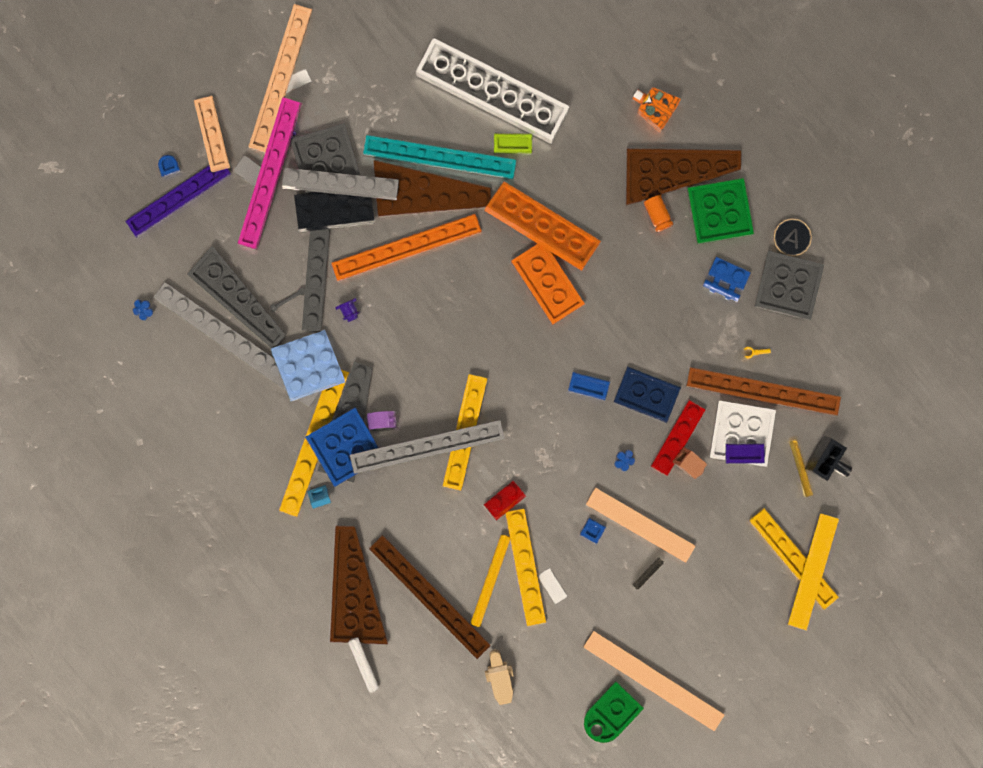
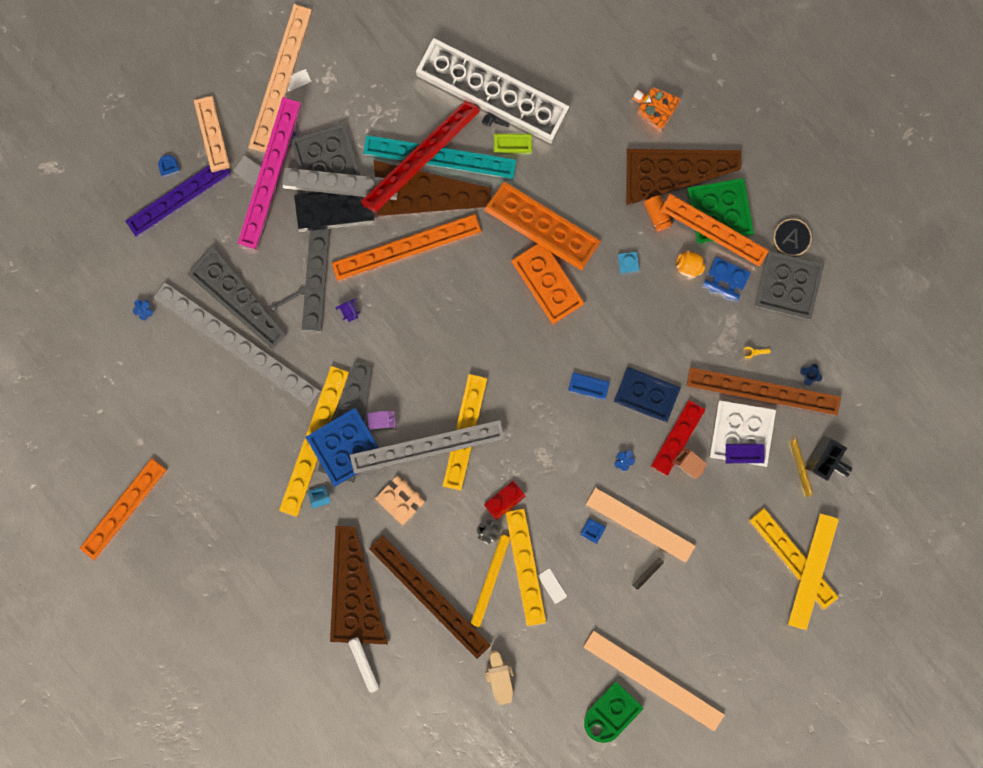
(123, 509): none -> orange tile
(307, 365): light blue plate -> none
(395, 504): none -> light nougat plate
(420, 156): none -> red plate
(488, 531): none -> dark grey gear
(489, 119): none -> black hand
(628, 262): none -> dark azure plate
(690, 264): none -> light orange head
(714, 230): none -> orange tile
(810, 379): none -> dark blue plate

